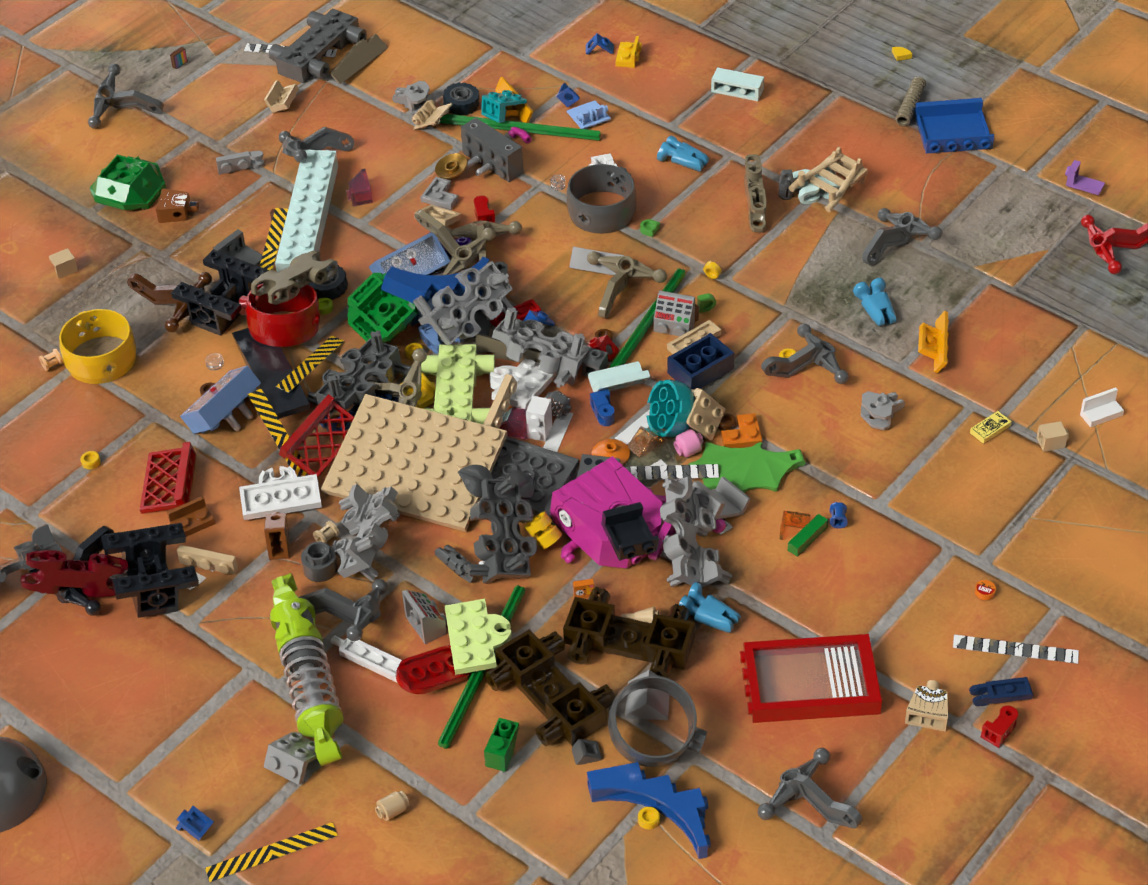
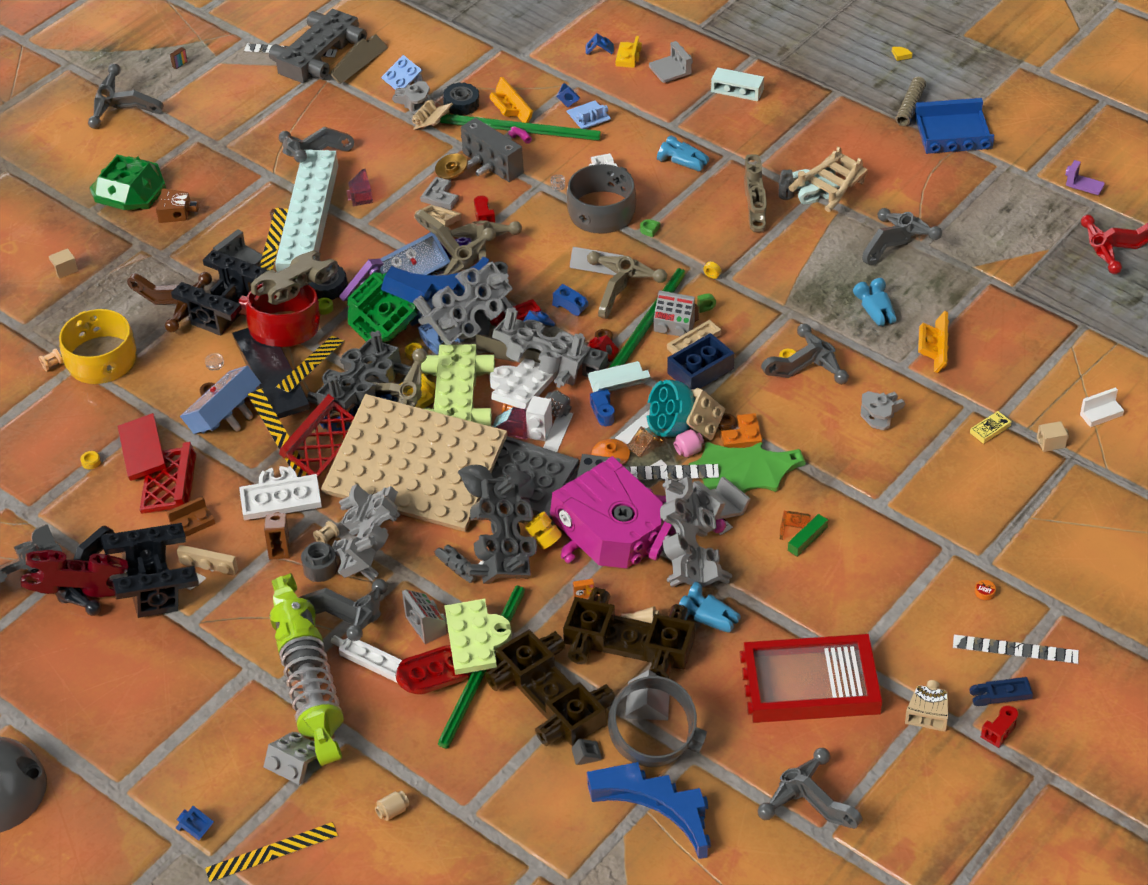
(141, 447): none -> red tile
(239, 161): light grey hinge -> none
(280, 97): tan bracket -> none
(369, 267): none -> medium lavender plate
(402, 73): none -> light blue hinge
(494, 104): teal bracket -> none
(501, 401): tan plate -> none
(501, 744): green slope -> none
(569, 300): none -> blue leg
(628, 531): black panel -> none
(648, 818): yellow tile -> none
(673, 66): none -> light grey bracket
(838, 517): blue bush -> none

